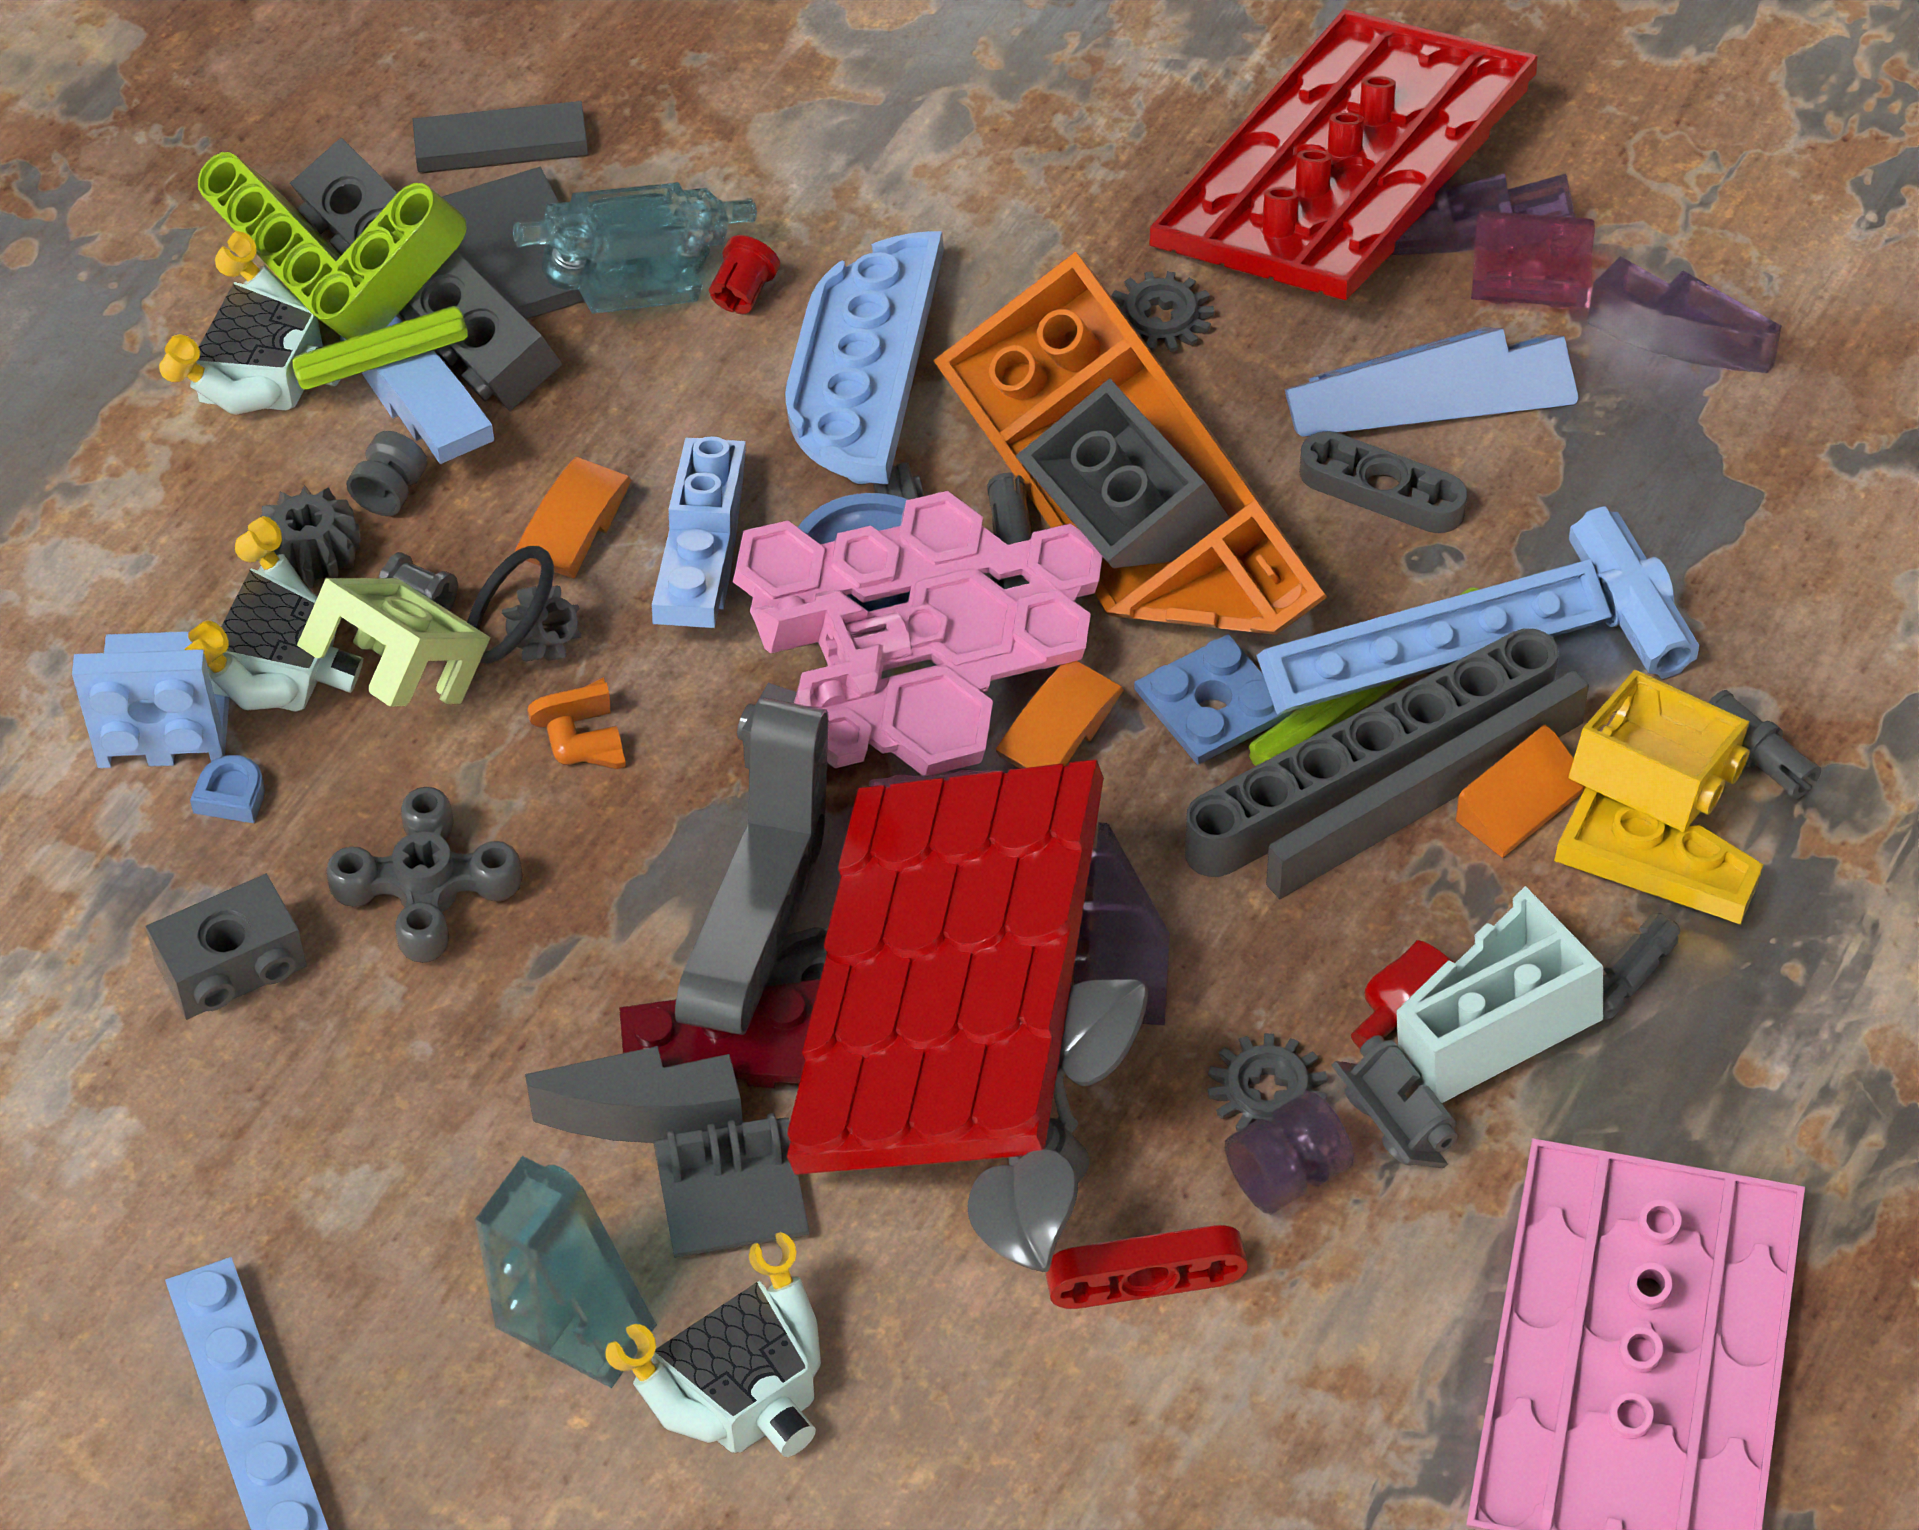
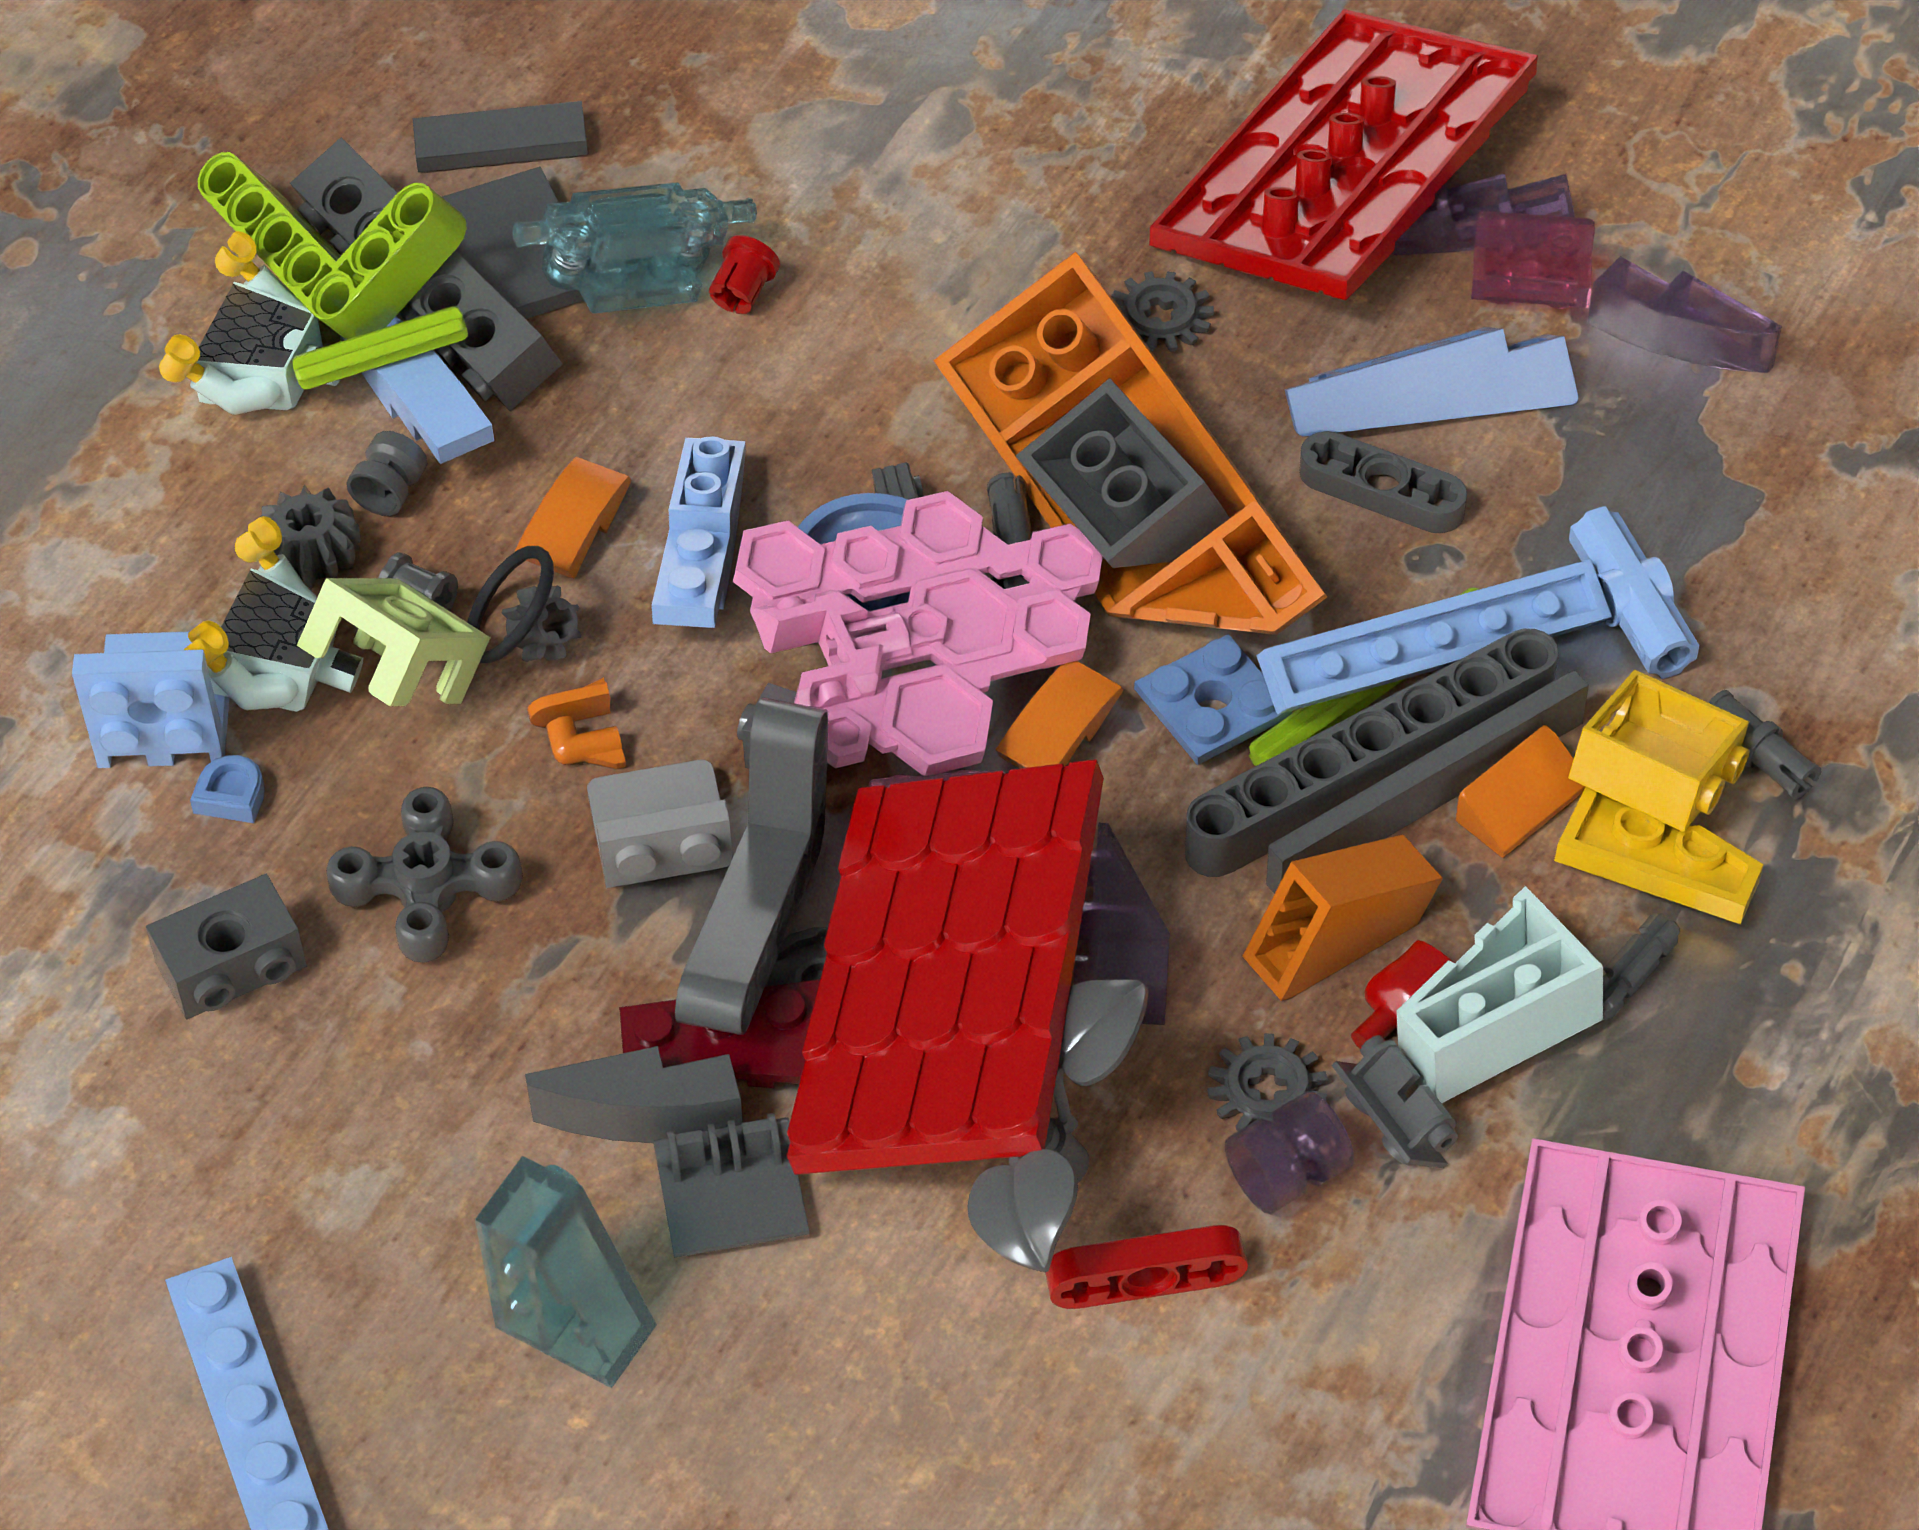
(659, 823): none -> light grey bracket
(739, 1367): torso -> none
(862, 355): light blue plate -> none
(1339, 910): none -> orange slope

